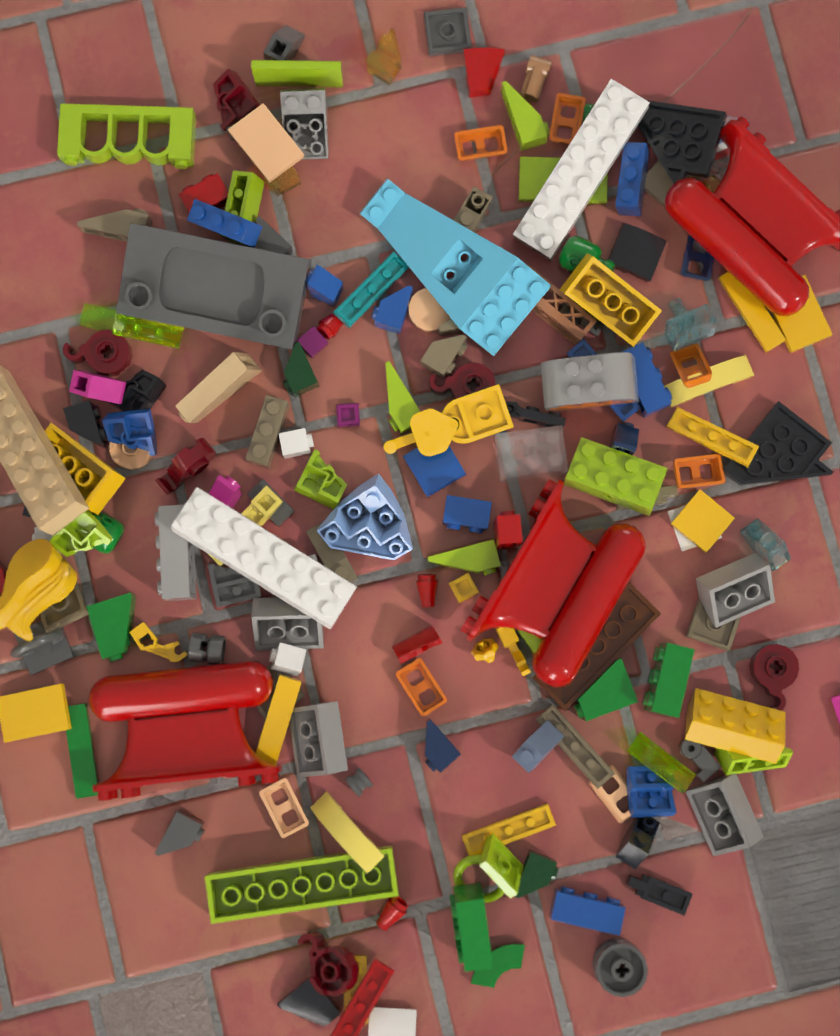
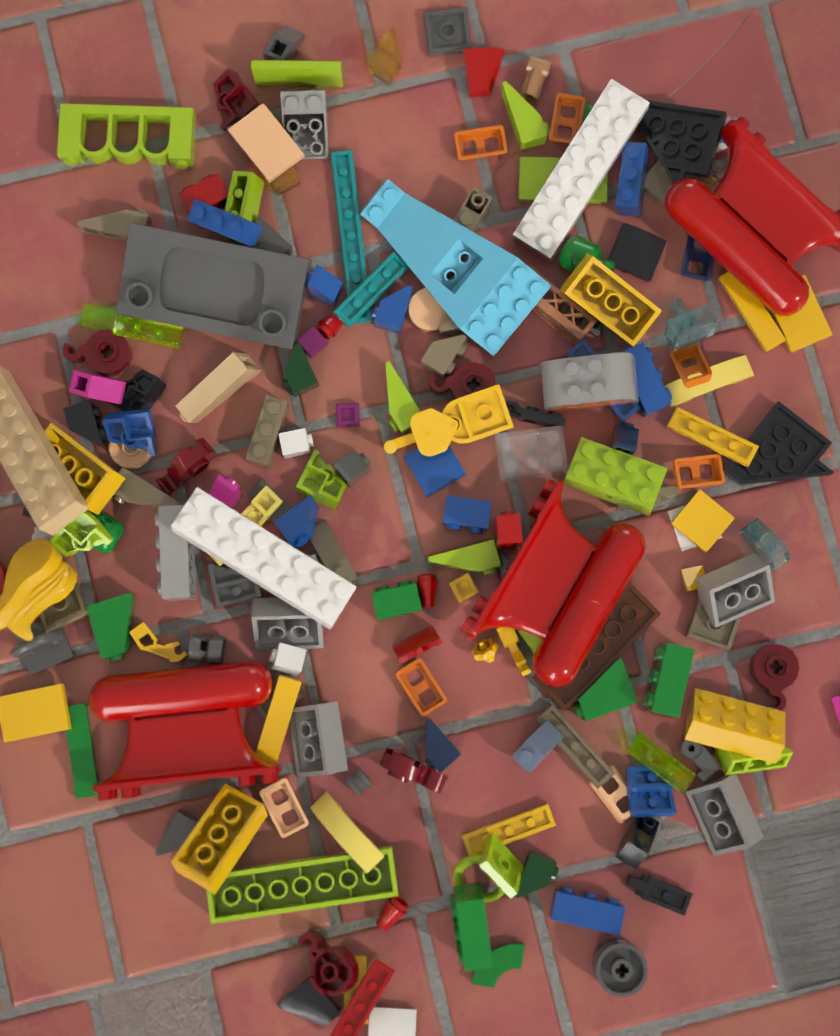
(139, 492): none -> dark tan slope
(219, 838): none -> yellow brick
(299, 522): none -> blue slope
(349, 224): none -> teal tile
(352, 467): none -> dark grey slope
(368, 522): light blue brick -> none
(397, 600): none -> green brick
(406, 768): none -> dark red piece
(689, 575): none -> yellow slope

